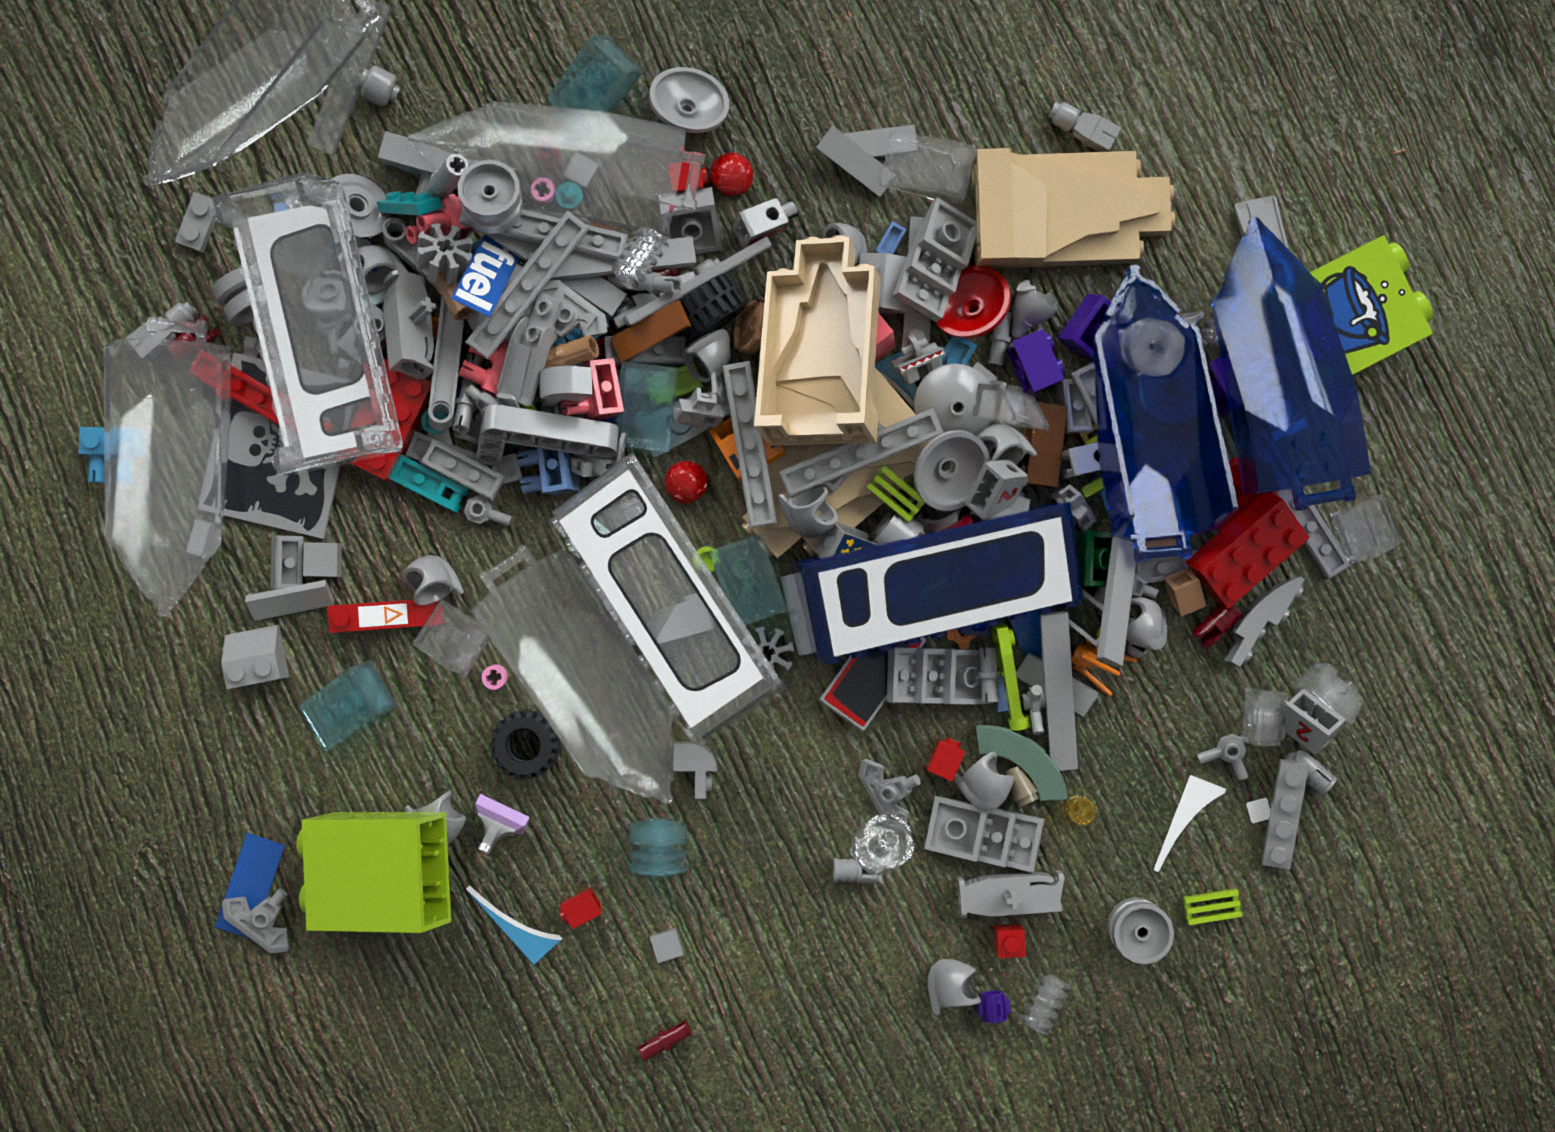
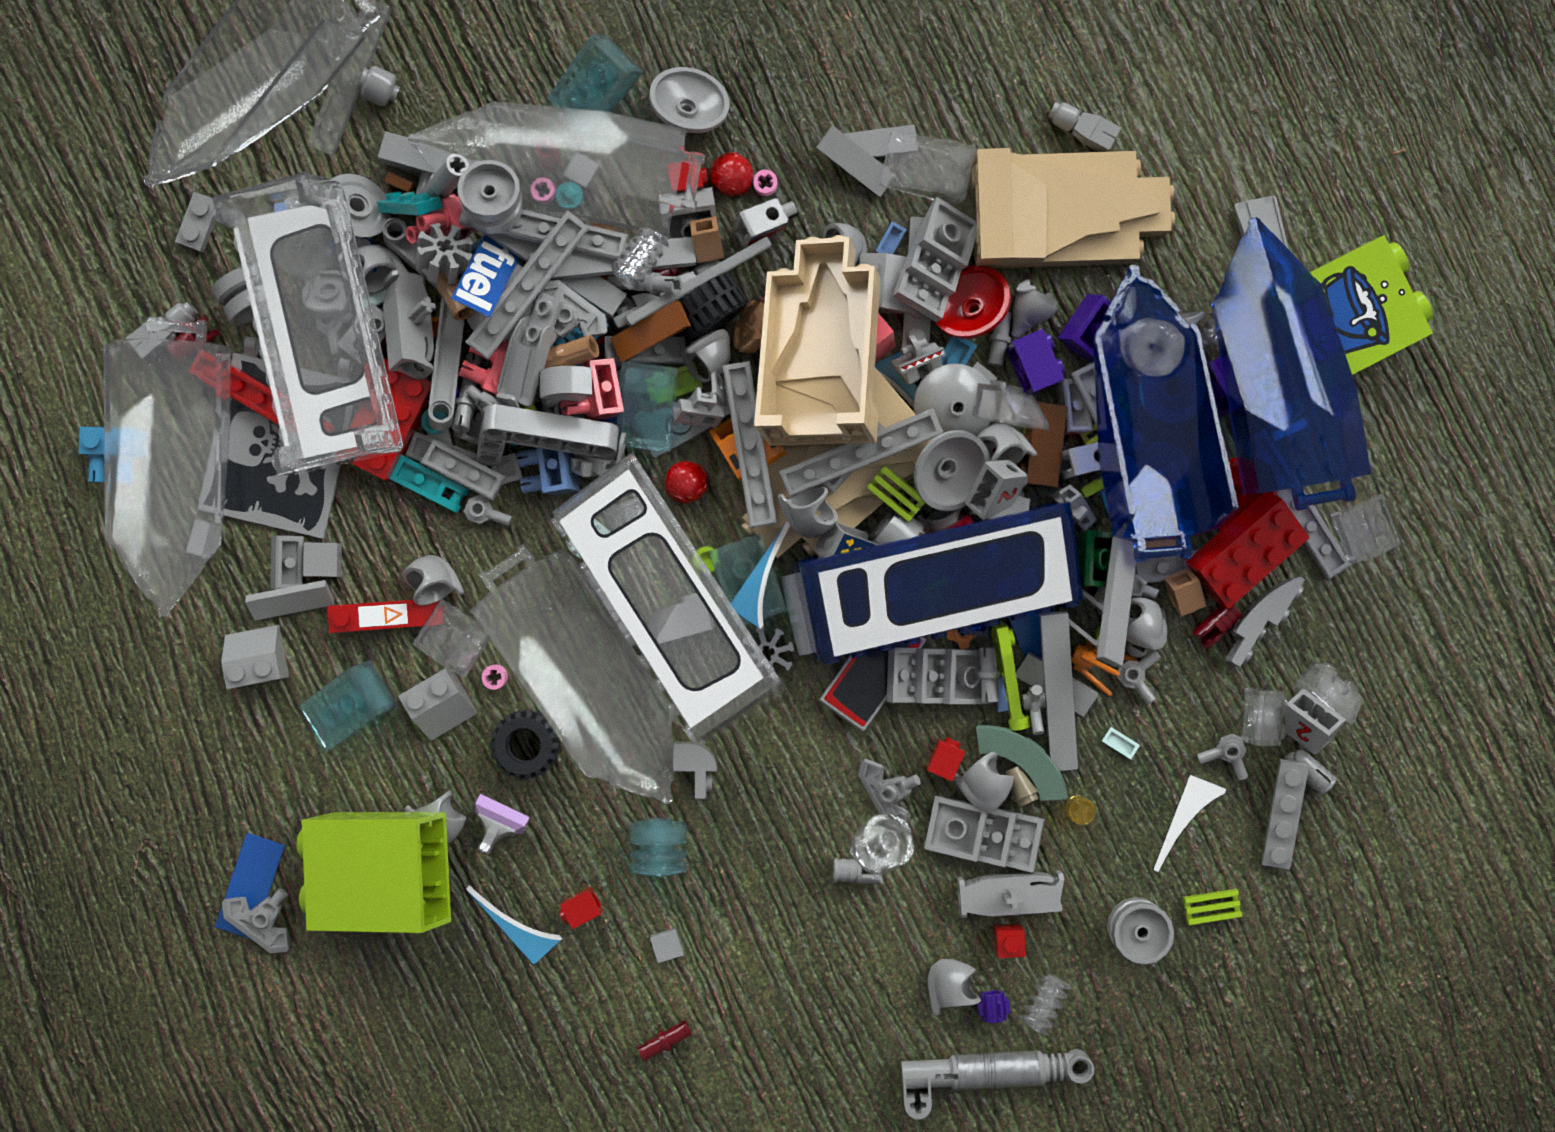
(397, 183): none -> reddish brown tile
(438, 704): none -> light grey slope
(707, 239): none -> medium nougat brick
(750, 597): none -> dark azure sticker
(764, 174): none -> bright pink bush
(988, 1071): none -> piece
(1120, 743): none -> light aqua piece
(1133, 674): none -> light grey piece
(1258, 810): white sticker -> none

